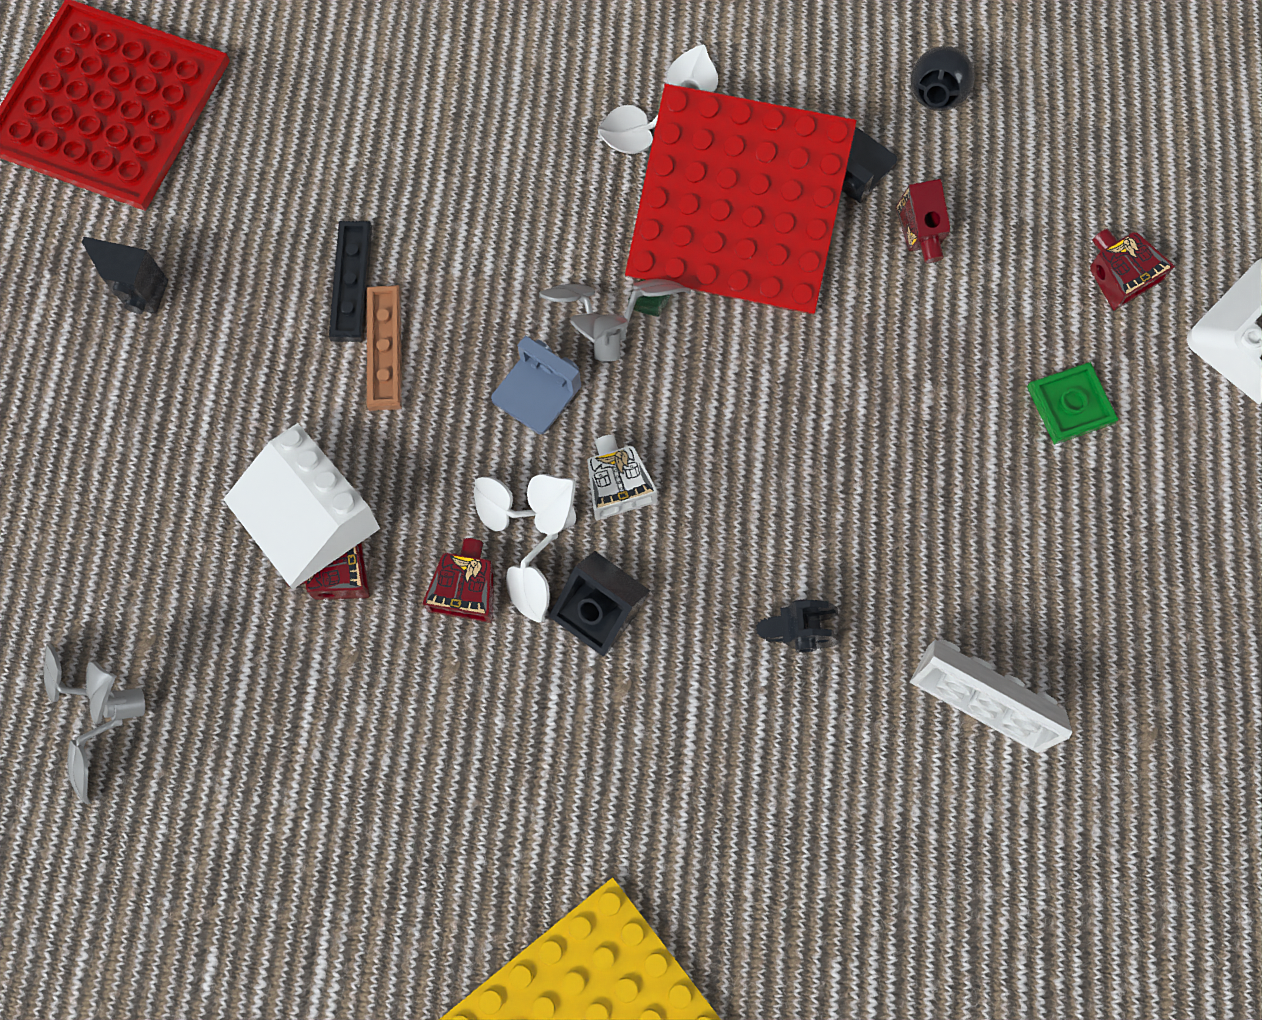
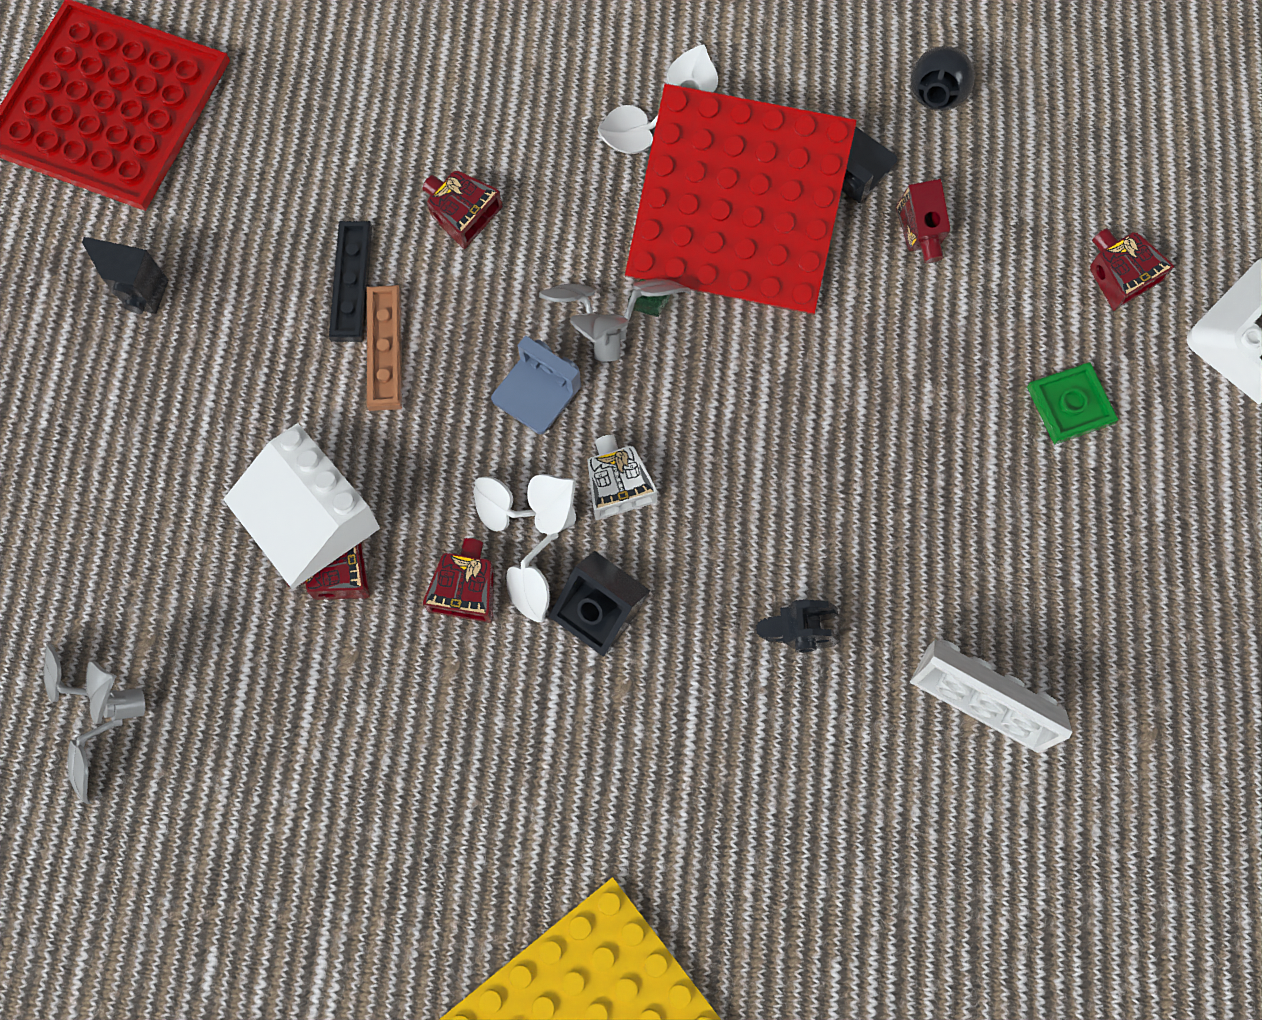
(462, 205): none -> dark red torso

